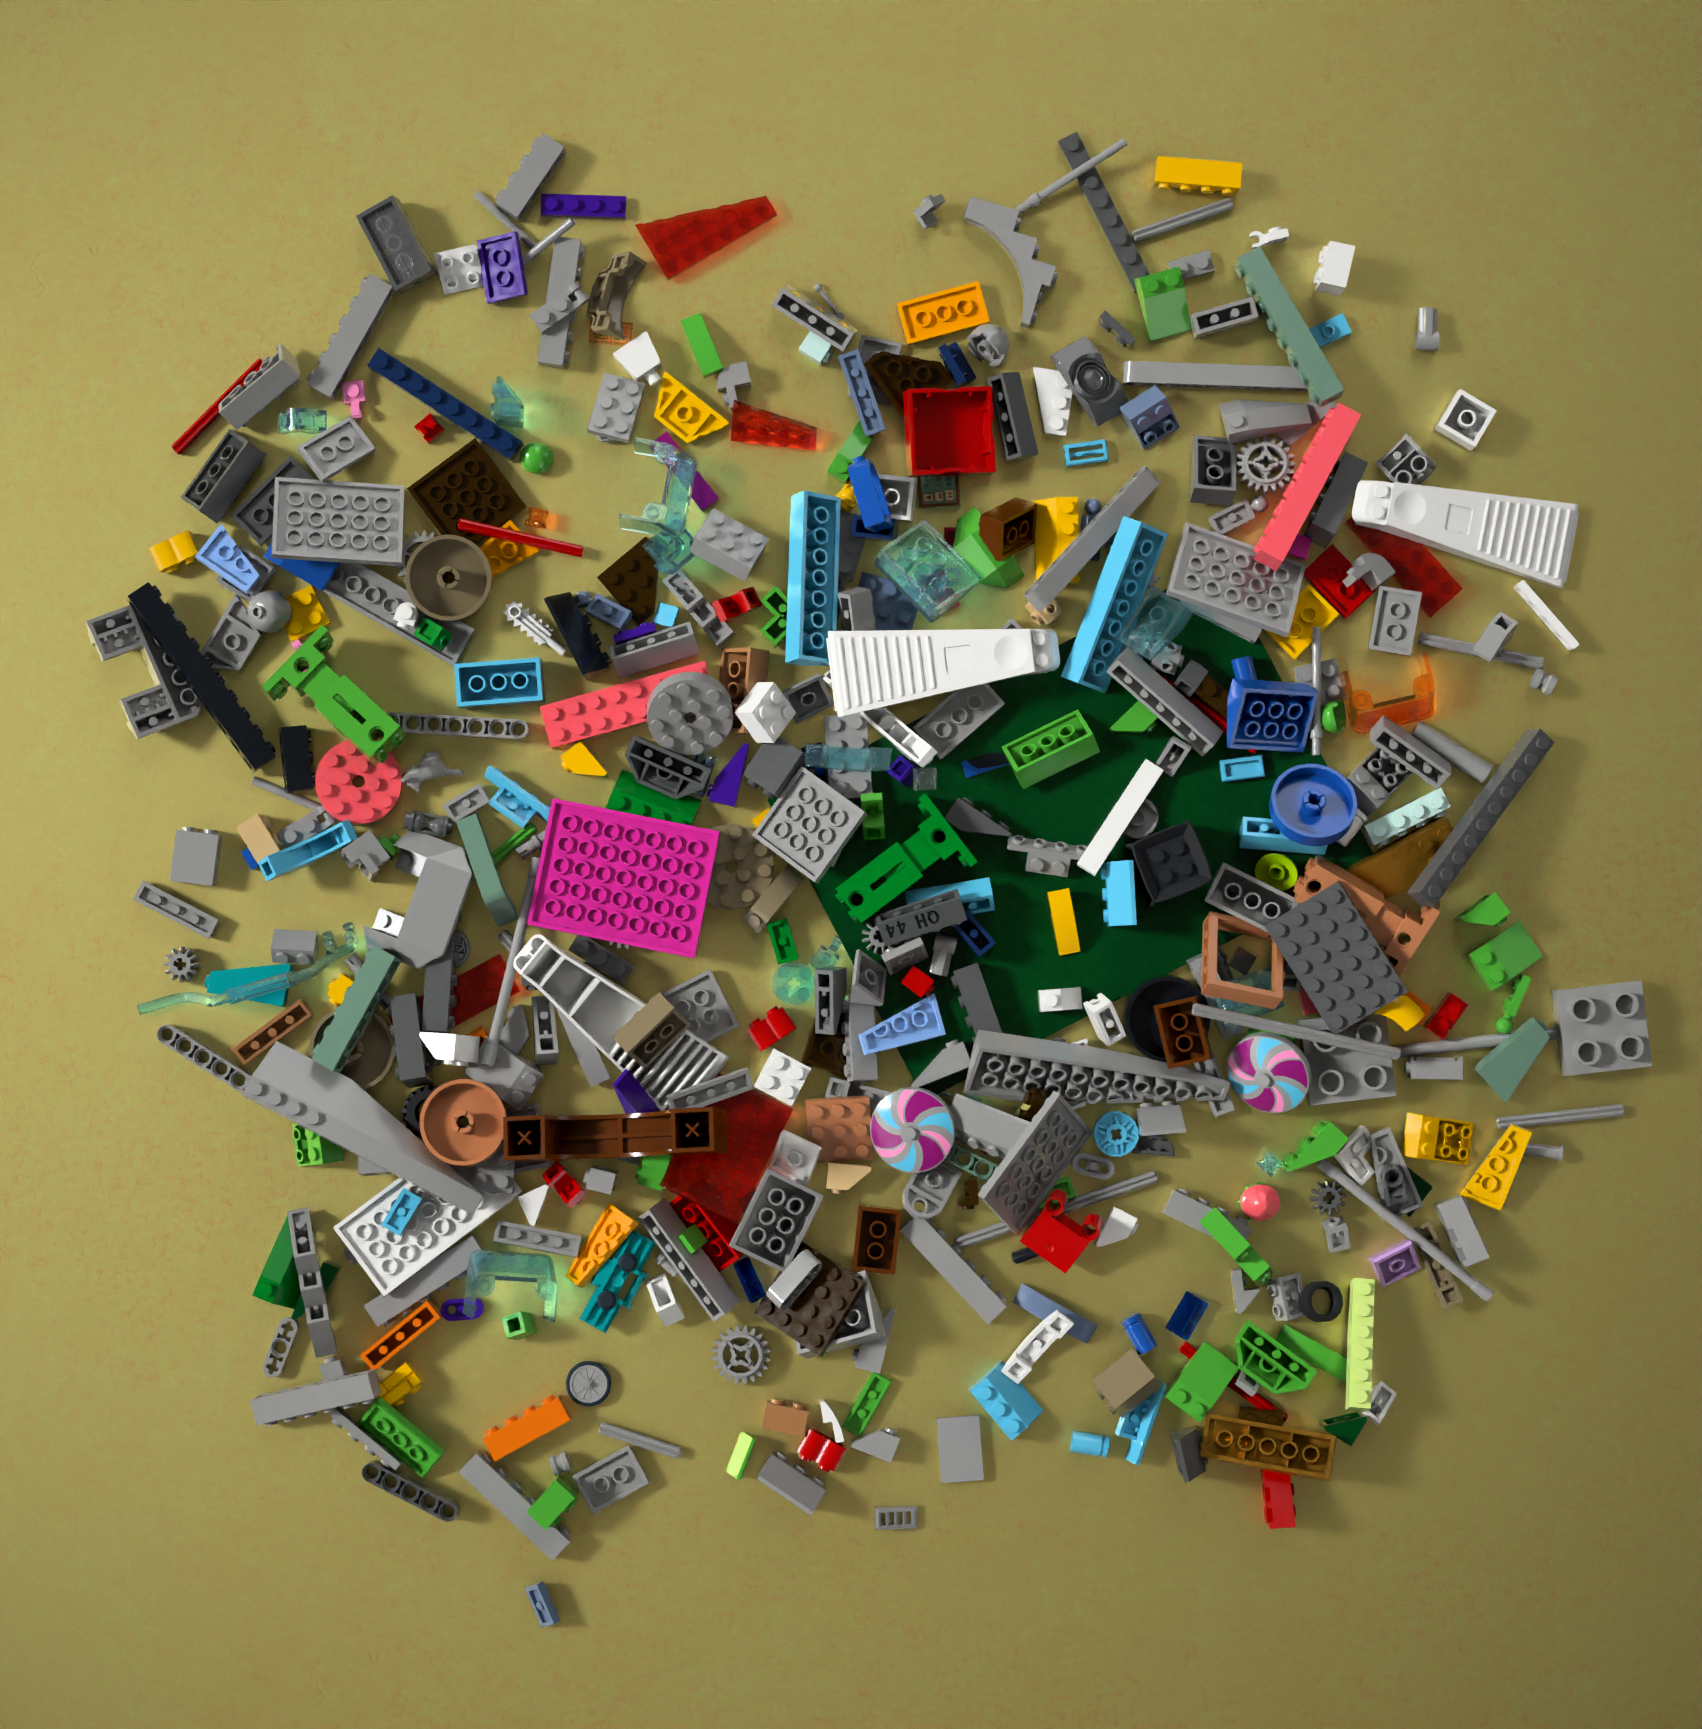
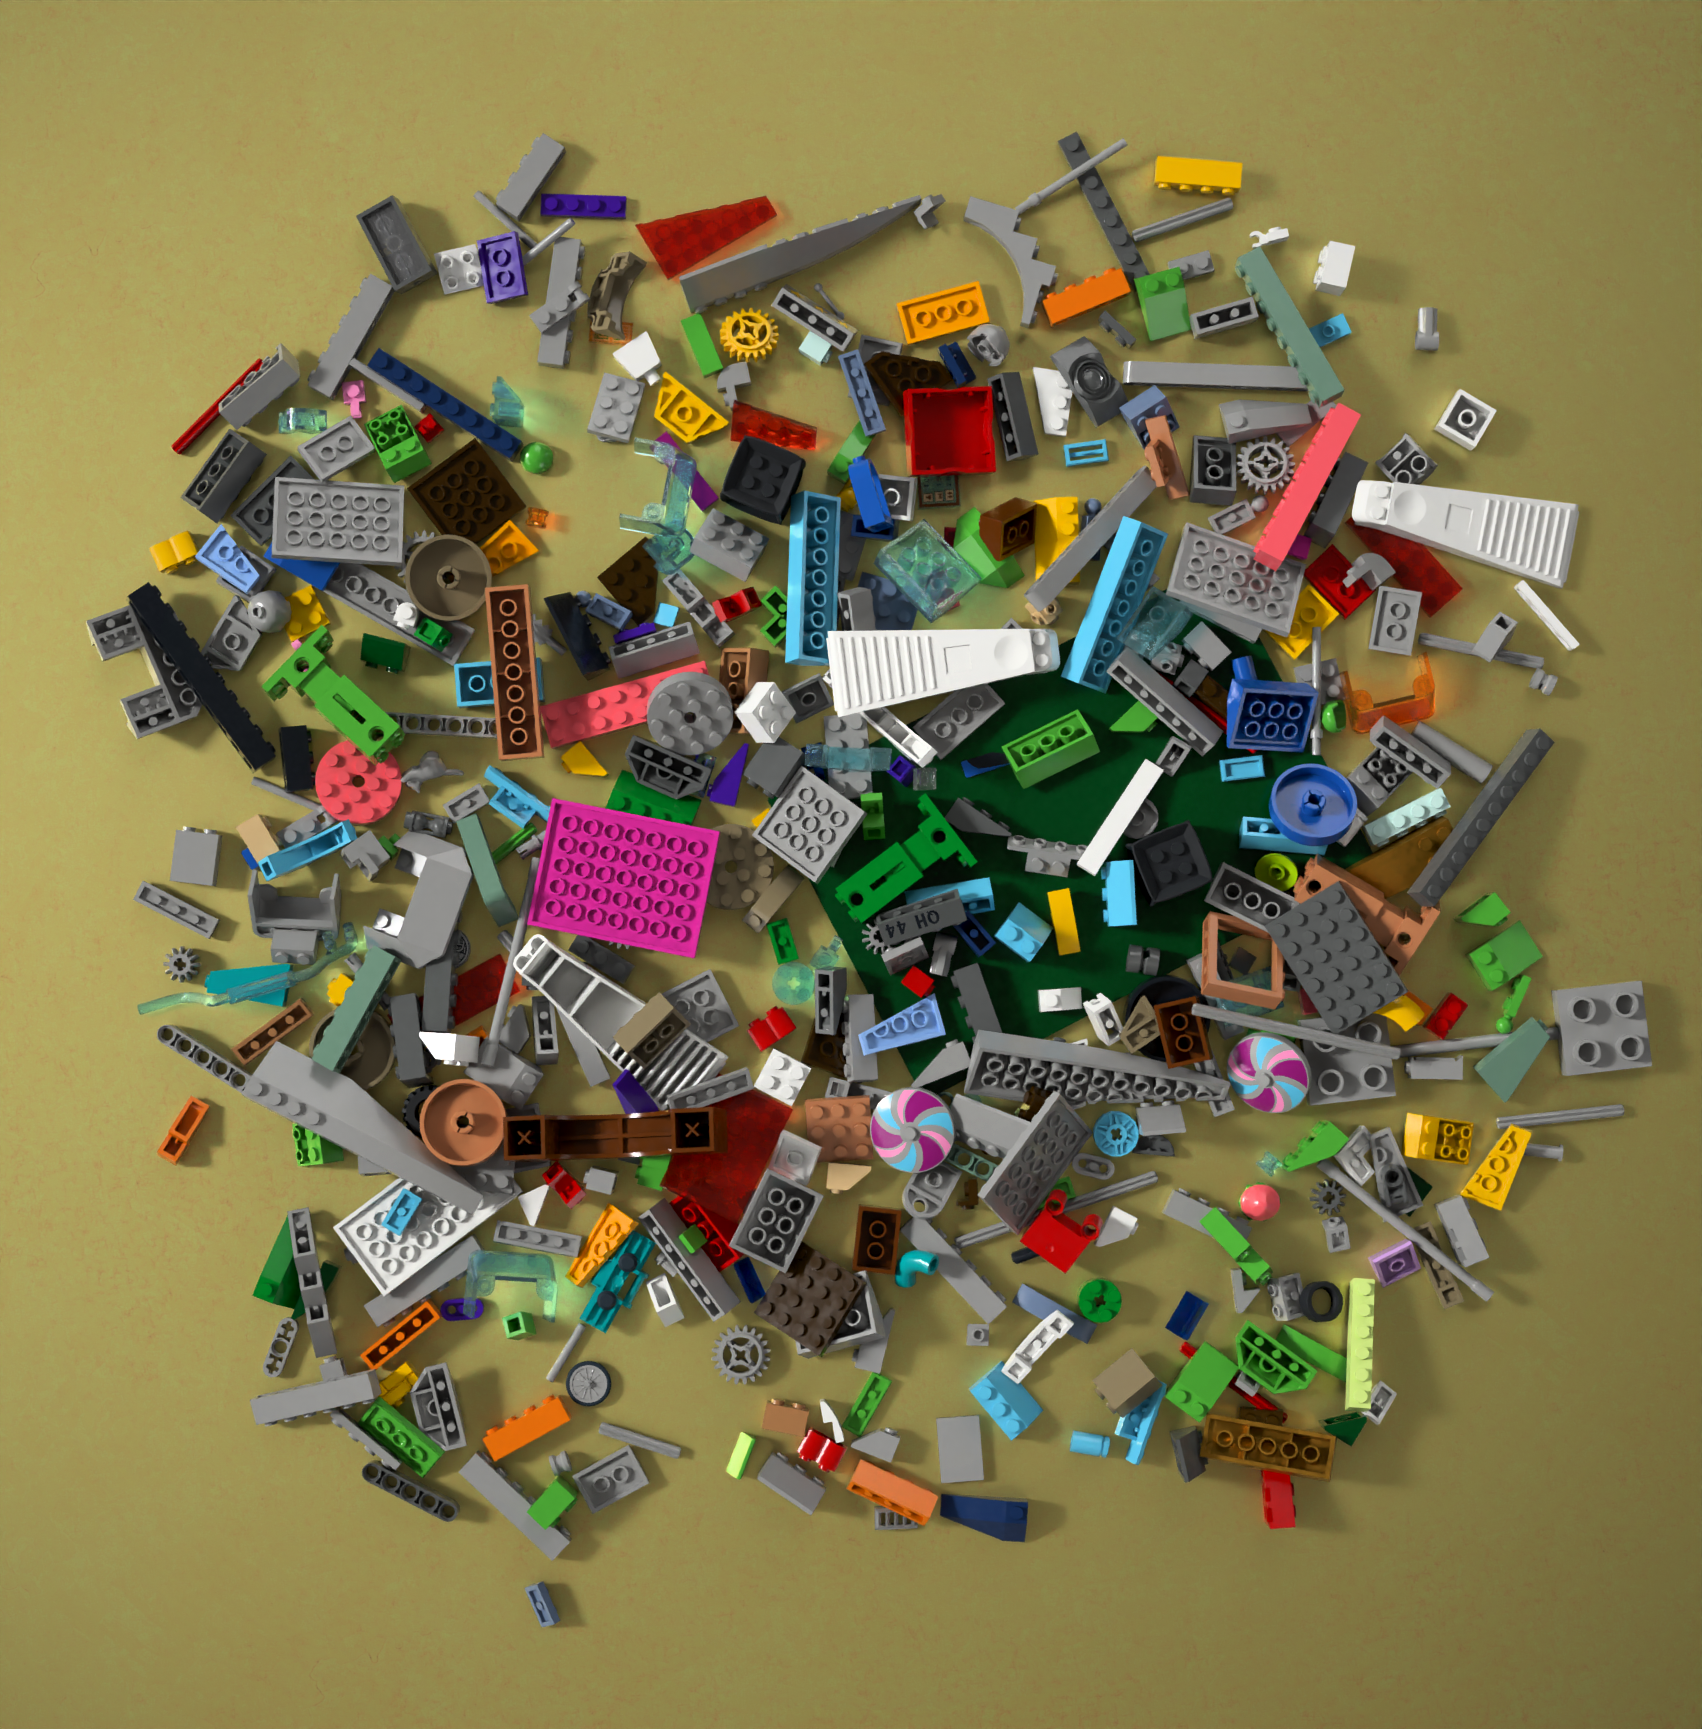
(183, 1130): none -> orange slope
(293, 913): none -> light grey windscreen
(385, 653): none -> dark green slope
(387, 385): none -> light grey tile
(397, 444): none -> bright green slope
(438, 1407): none -> light grey wedge
(514, 672): none -> nougat brick
(520, 537): red axle -> none
(565, 1352): none -> light grey bar
(751, 328): none -> yellow gear
(762, 479): none -> black piece
(766, 265): none -> light grey wedge
(794, 1279): light grey beam -> none
(867, 980): light grey slope -> none
(892, 1492): none -> orange brick
(911, 1263): none -> teal cylinder
(977, 1335): none -> light grey bracket
(995, 1516): none -> dark blue wedge
(1023, 932): none -> medium azure slope
(1085, 297): none -> orange brick
(1103, 1311): none -> green brick
(1139, 1333): blue piece -> none
(1140, 1026): none -> dark tan wing
(1142, 960): none -> dark grey wheel
(1163, 458): none -> nougat bracket
(1205, 646): none -> light grey brick

